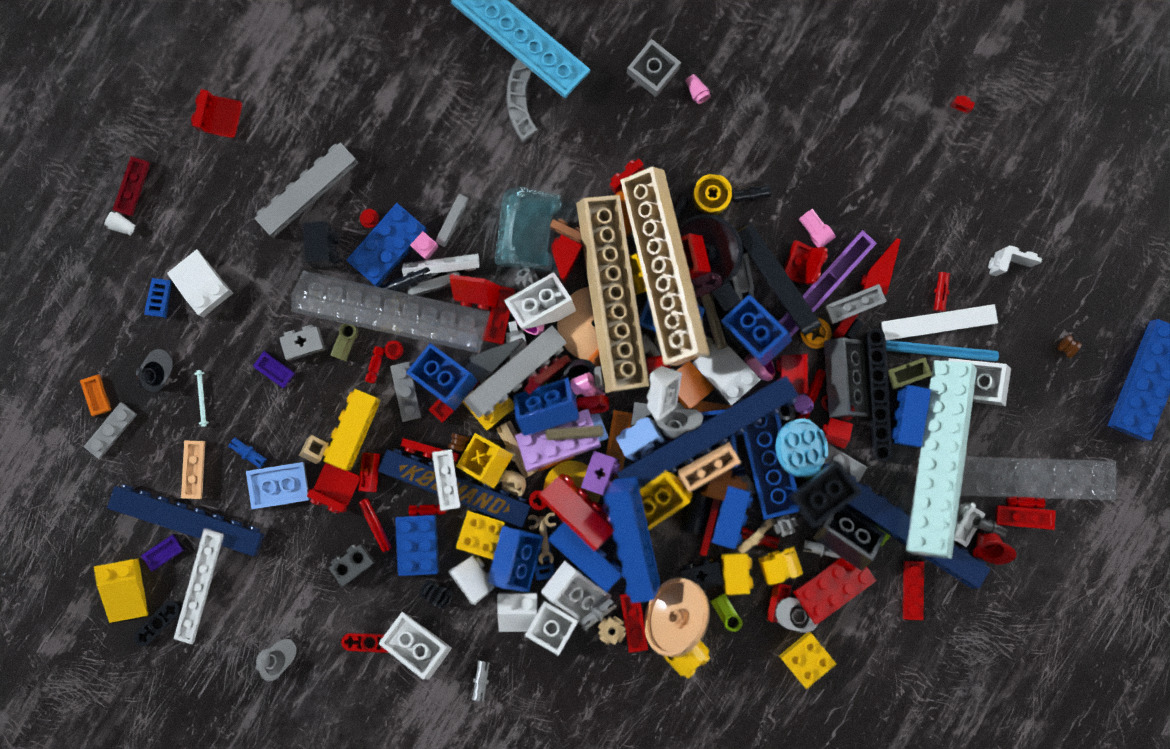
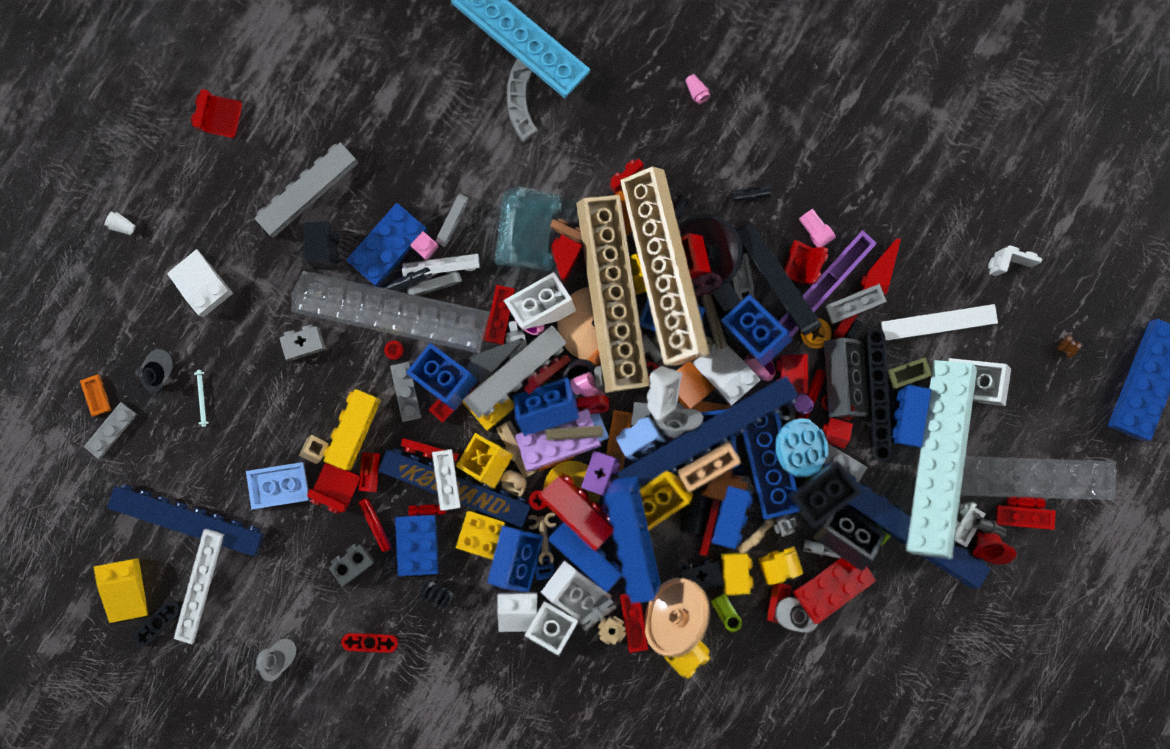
(131, 186): dark red plate -> none
(151, 296): blue slope -> none
(162, 552): dark purple tile -> none
(193, 469): light nougat plate -> none
(247, 452): blue pin -> none
(274, 369): dark purple tile -> none
(344, 344): olive piece -> none
(369, 218): red plate -> none
(374, 365): red axle -> none
(415, 646): white slope -> none
(458, 442): reddish brown wheel -> none
(472, 578): white slope -> none
(474, 291): red slope -> none
(480, 681): light grey pin -> none
(525, 278): light grey gear -> none
(653, 67): light grey brick -> none
(654, 363): red brick -> none
(712, 183): yellow brick -> none
(766, 540): red pin -> none
(807, 659): yellow brick -> none
(913, 590): red plate -> none
(938, 350): dark azure axle -> none
(941, 291): red pin -> none
(962, 104): red plate -> none

